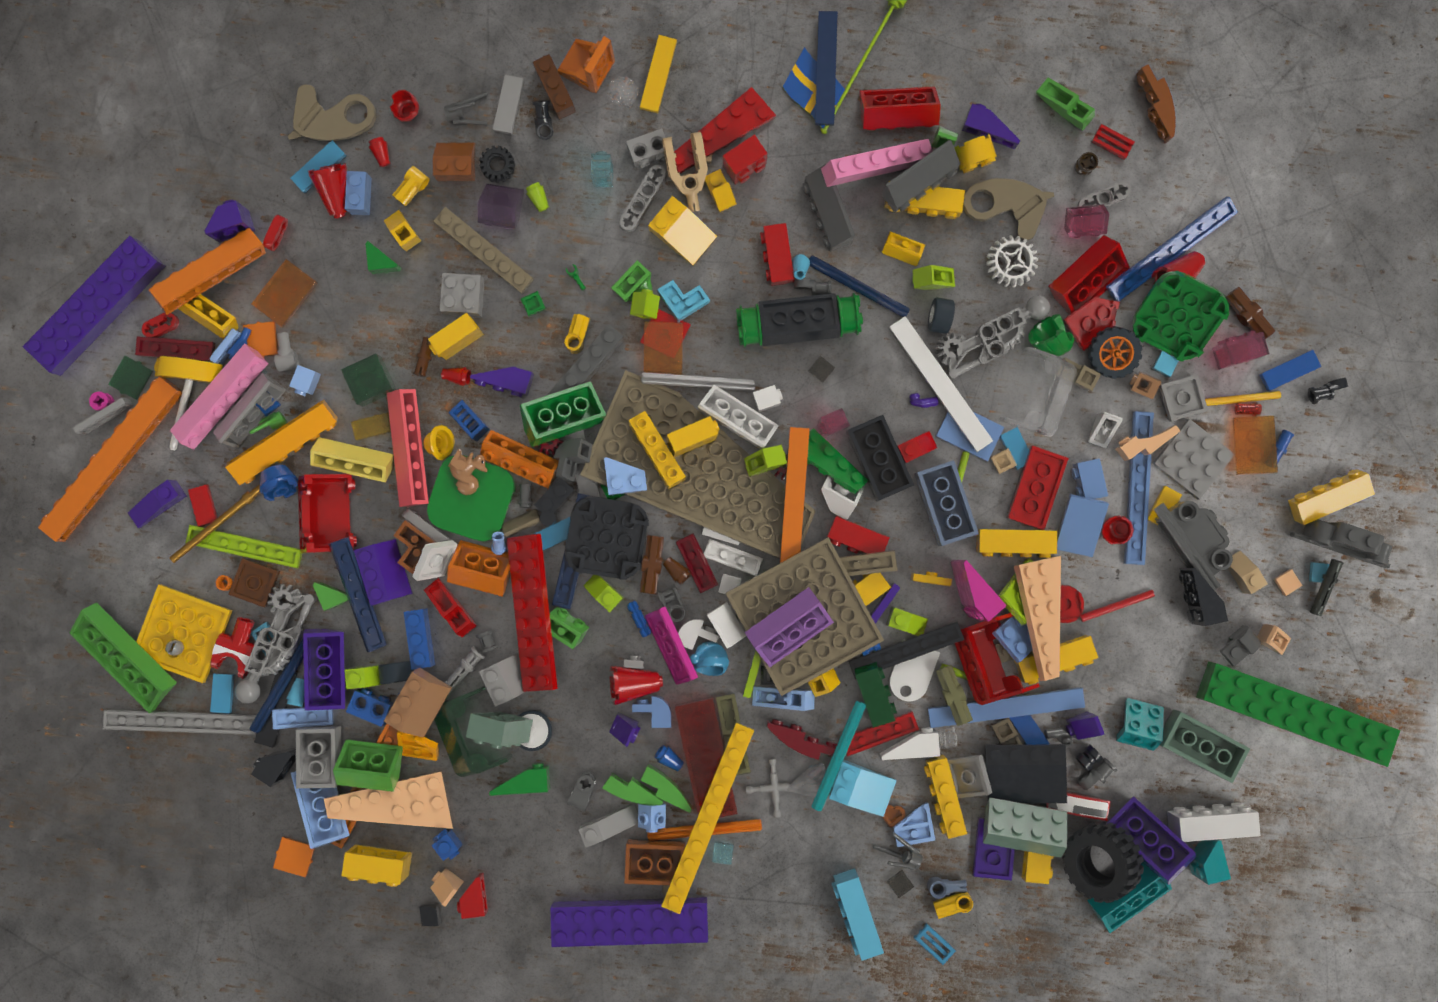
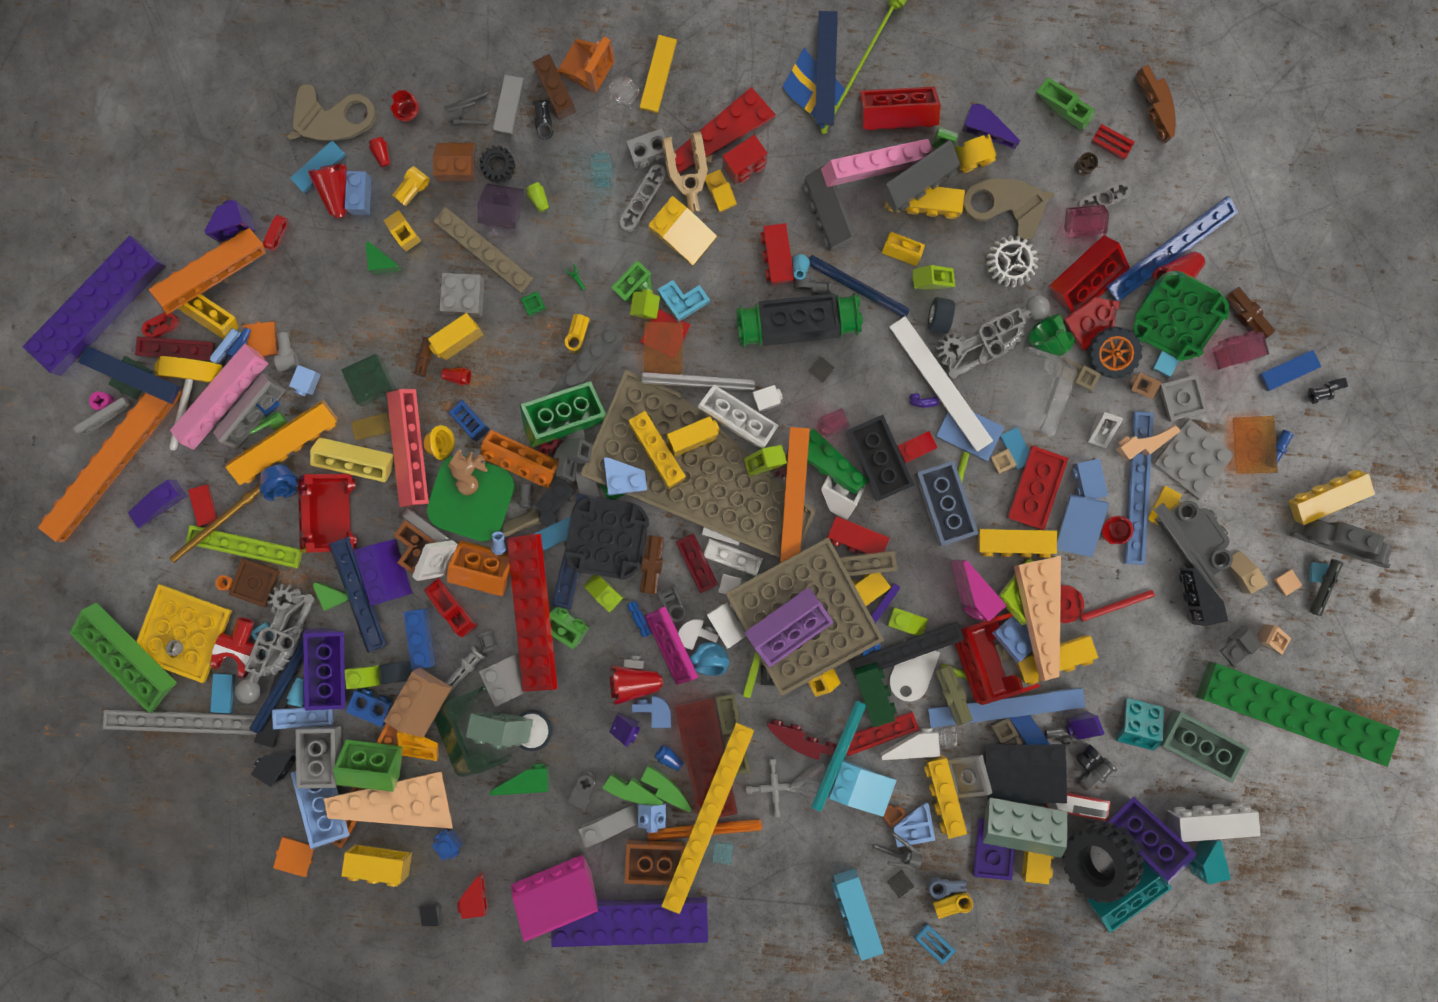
(129, 374): none -> dark blue tile
(284, 293): clear orange tile -> none
(445, 885): light nougat slope -> none
(510, 379): dark purple slope -> none
(554, 897): none -> dark pink slope
(676, 570): reddish brown cone -> none
(796, 699): light blue slope -> none
(932, 578): yellow plate -> none
(1243, 398): yellow bar -> none
(1248, 409): clear red pin -> none

